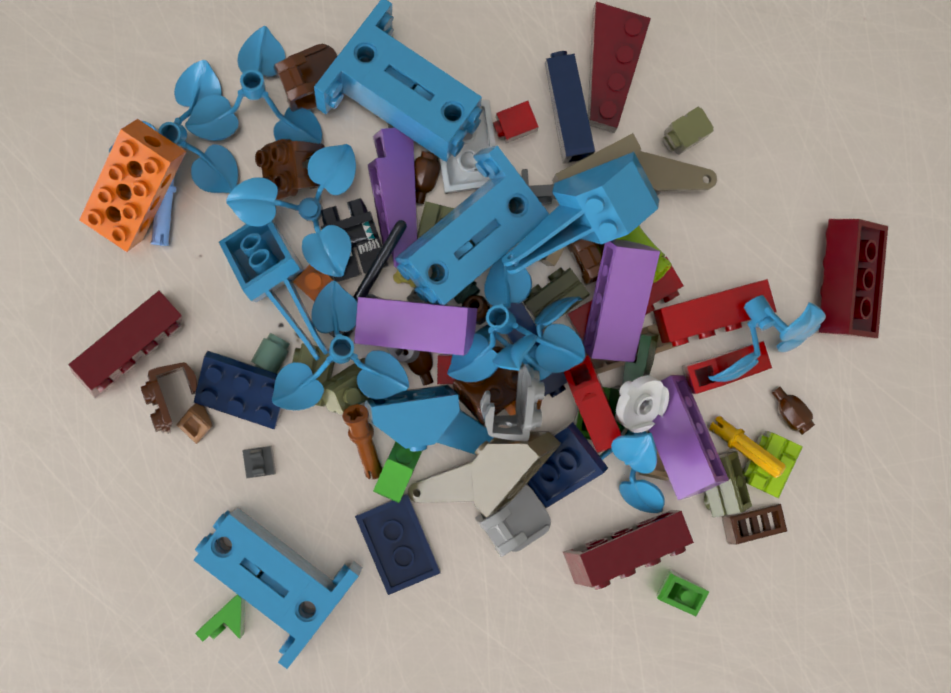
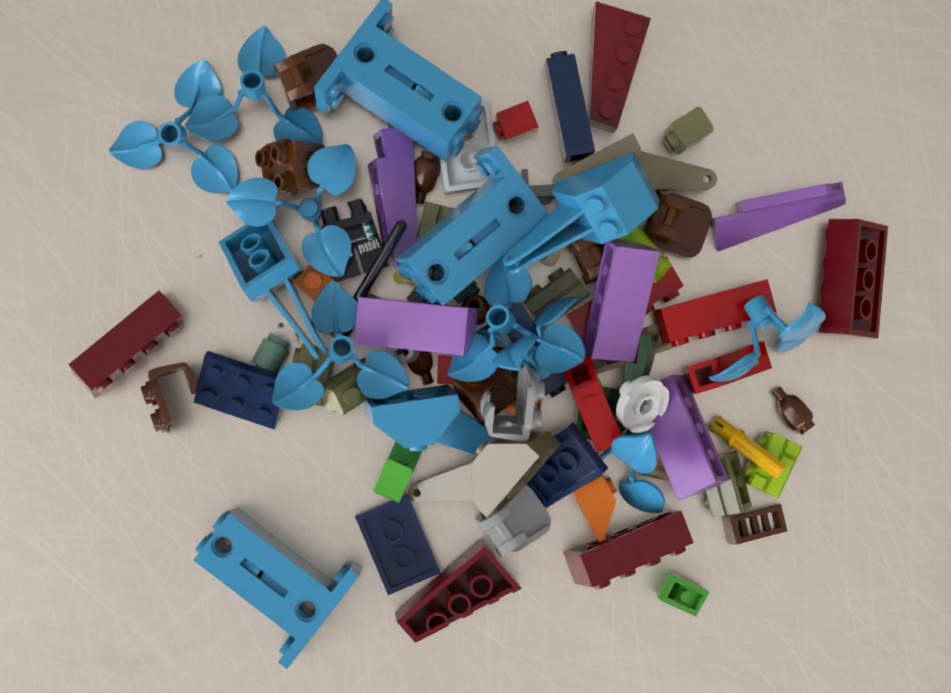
(132, 185): orange brick -> none
(162, 219): light blue pin -> none
(195, 423): medium nougat slope -> none
(231, 614): bright green slope -> none
(259, 461): dark grey tile -> none
(361, 434): dark orange pin -> none
(457, 592): none -> dark red wedge
(597, 504): none -> orange slope
(679, 225): none -> reddish brown piece
(773, 212): none -> medium lavender wedge

